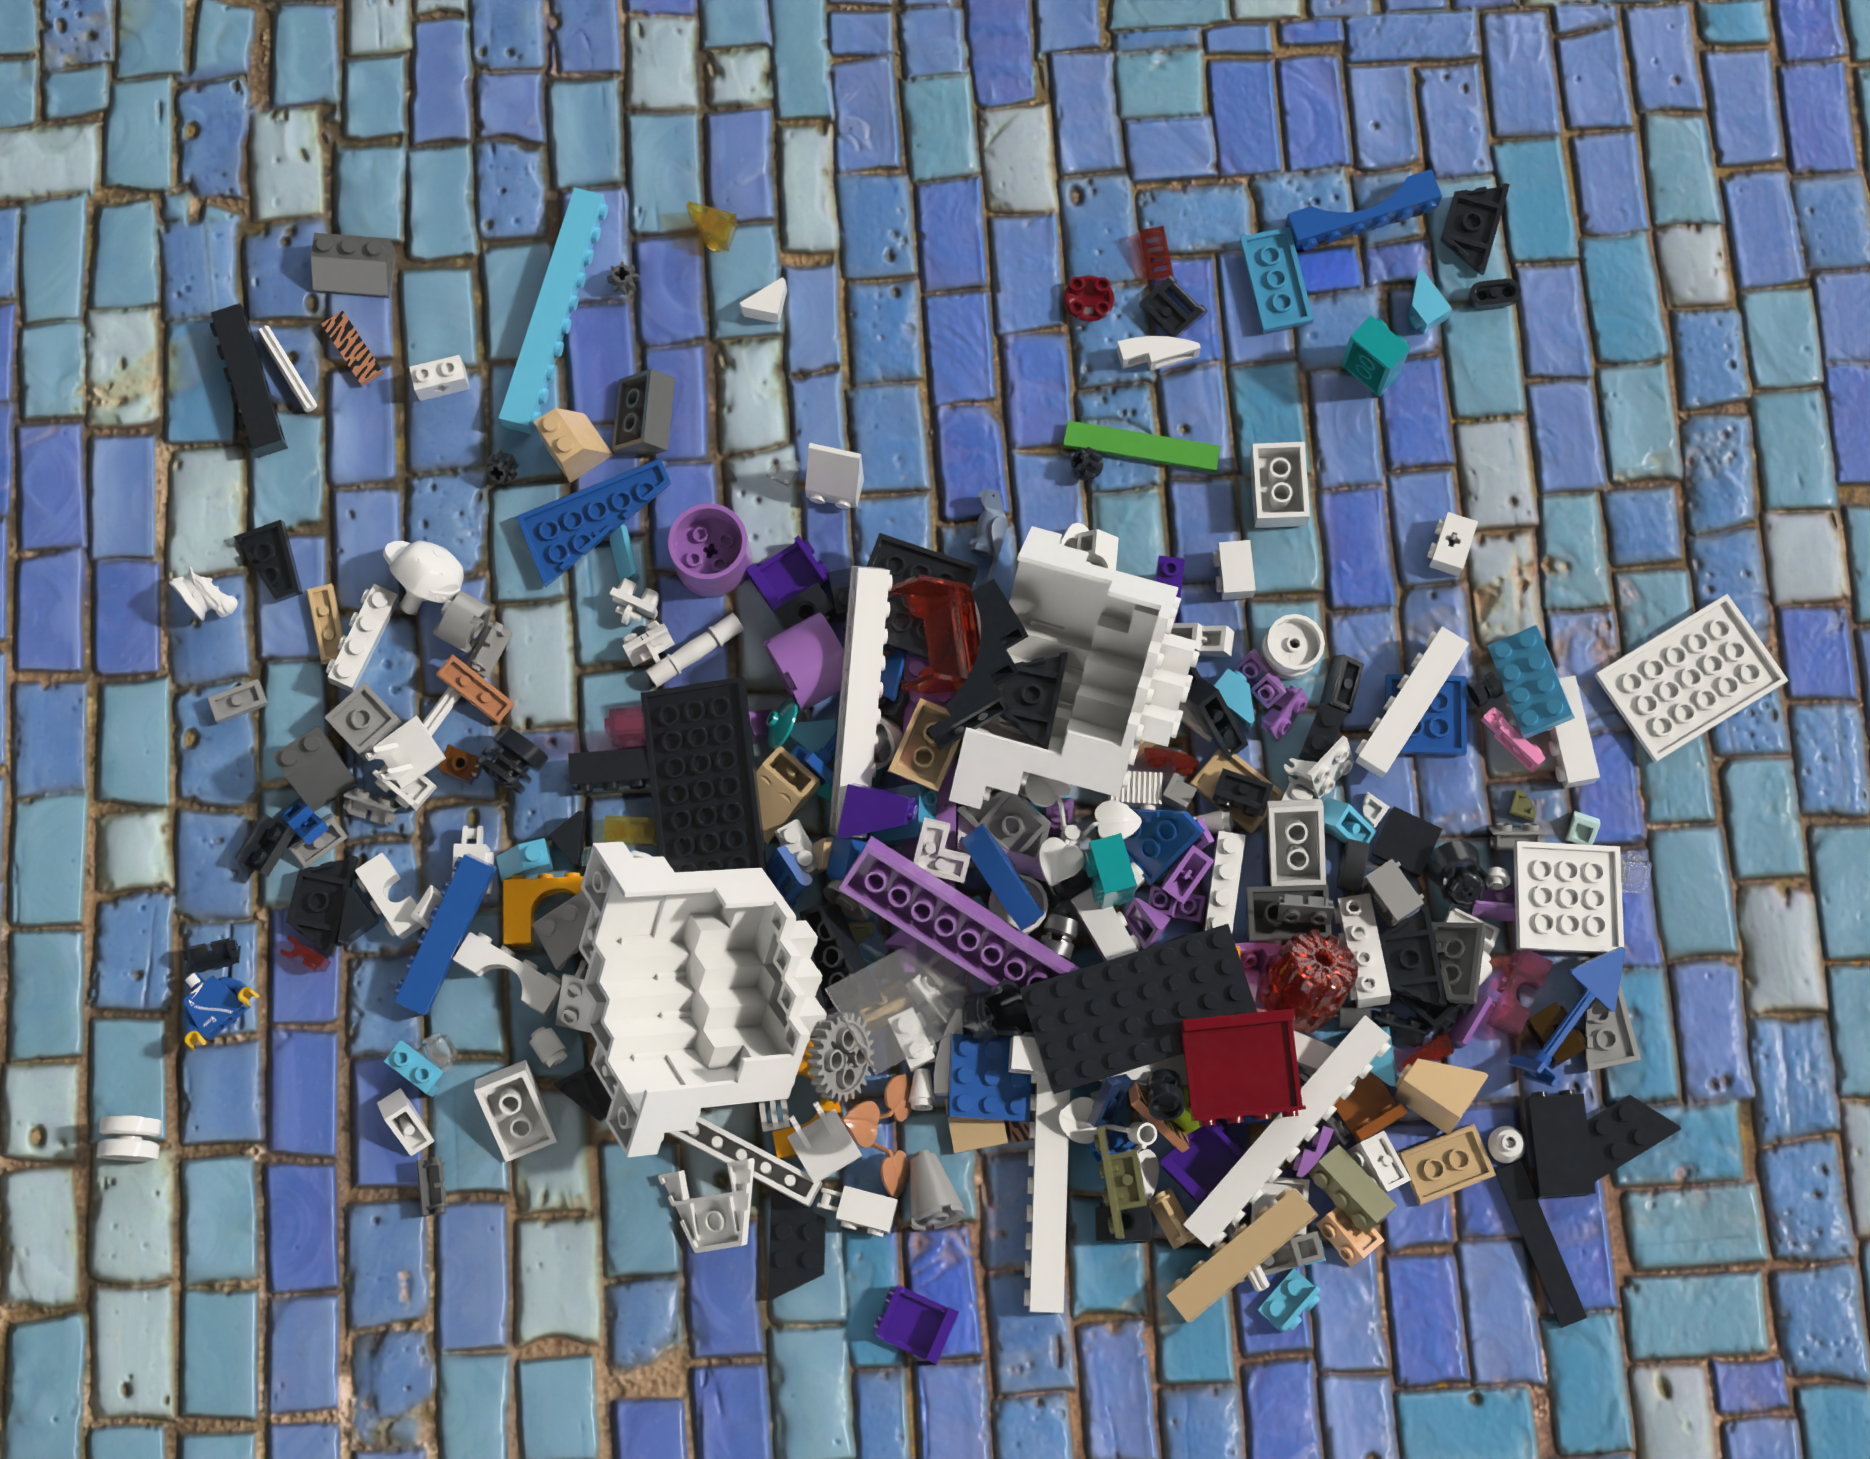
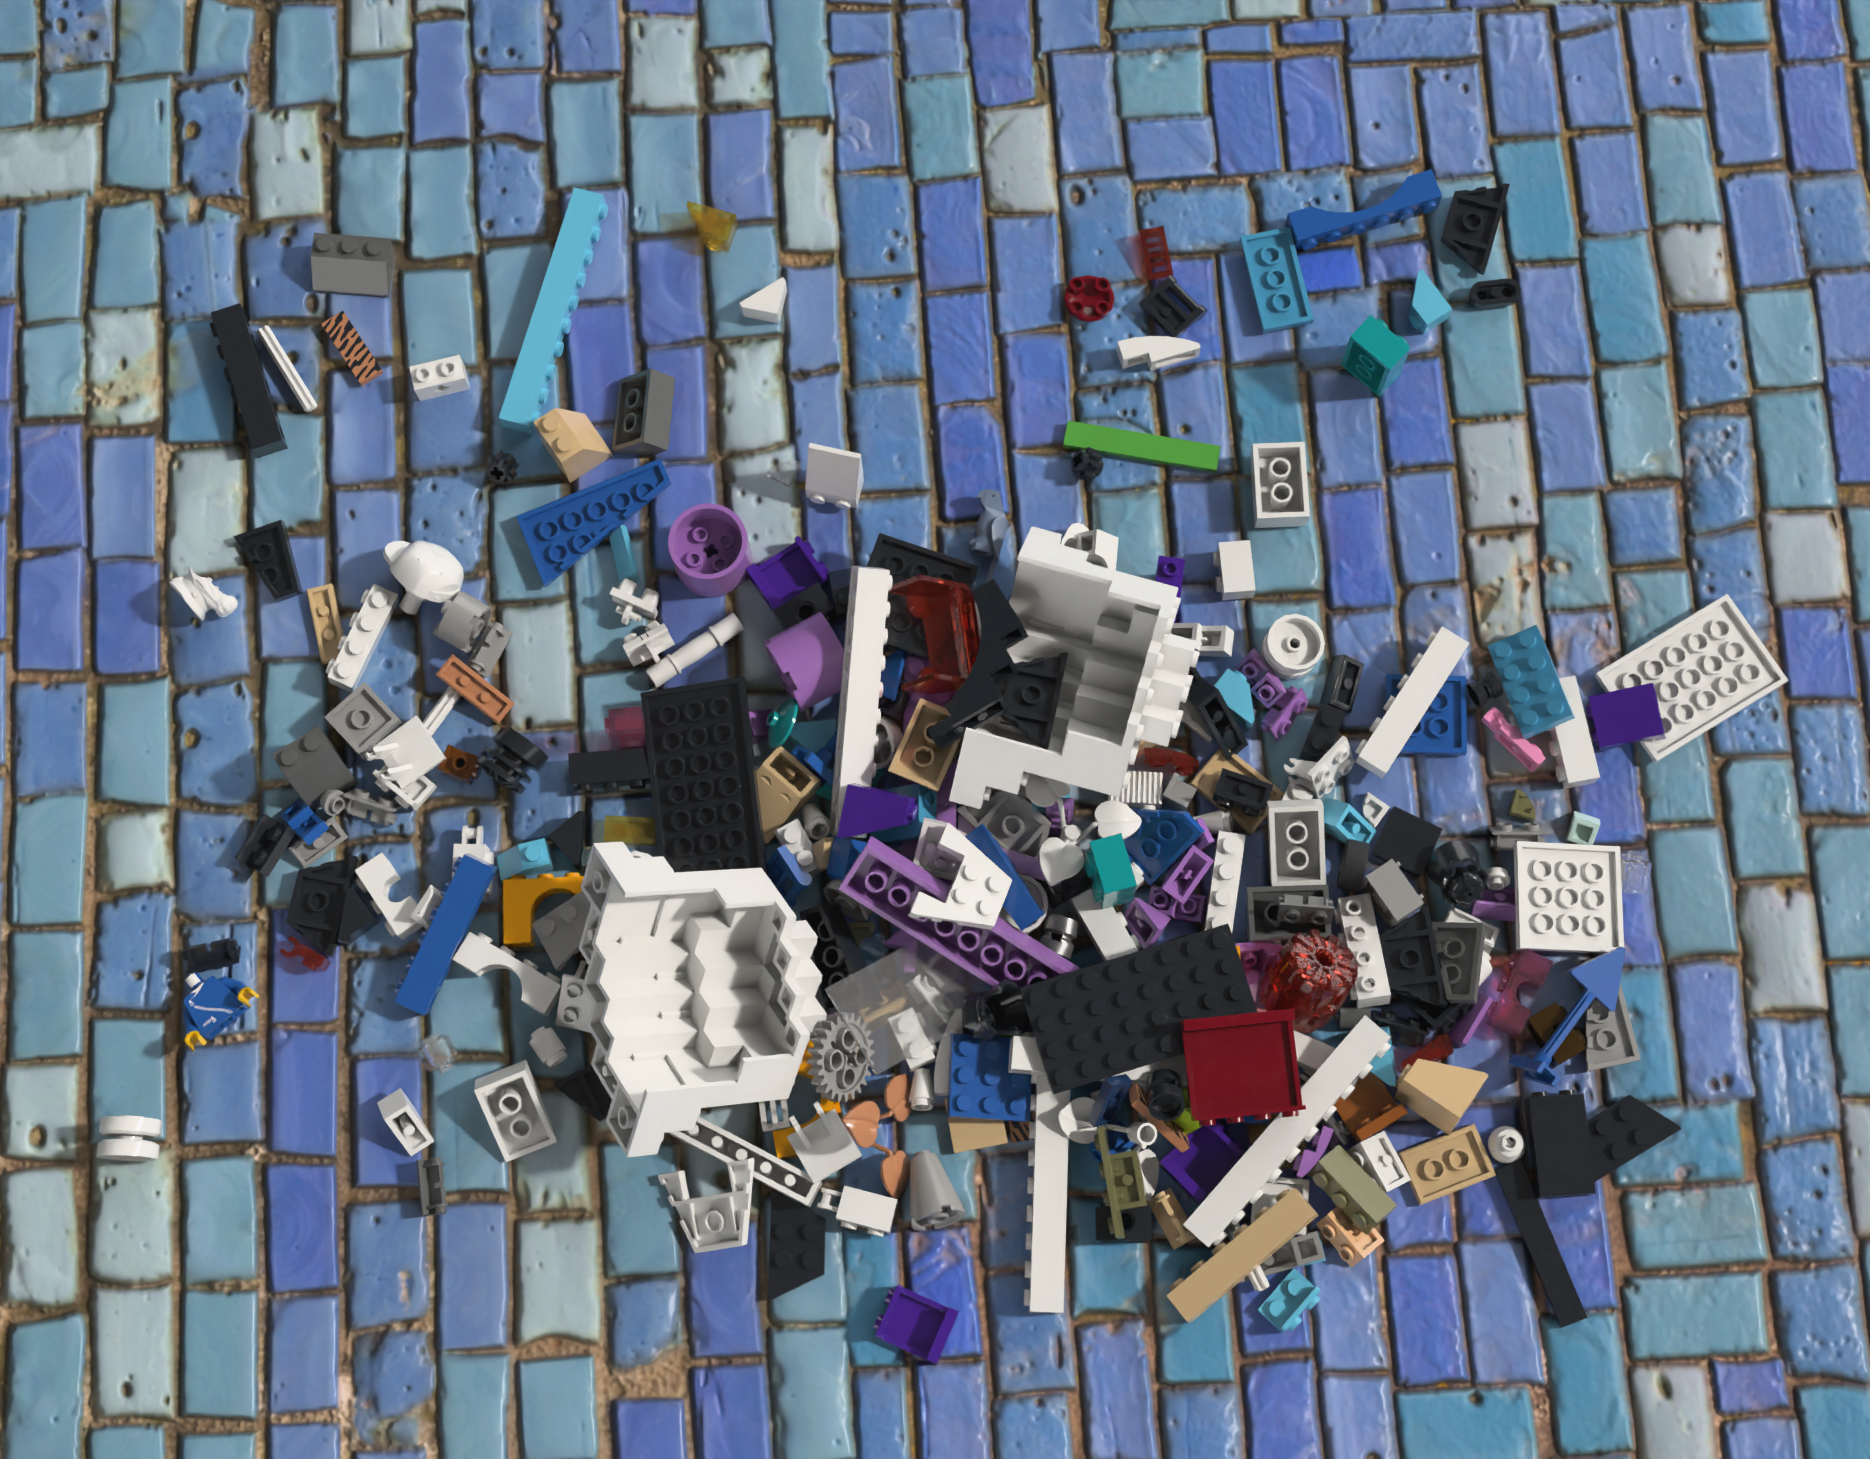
(237, 701): light grey plate -> none
(332, 802): none -> light grey plate
(414, 1068): medium azure bracket -> none
(616, 278): dark grey gear -> none
(815, 822): none -> white cone
(975, 891): none -> white wing
(1452, 558): white brick -> none
(1625, 716): none -> dark purple panel

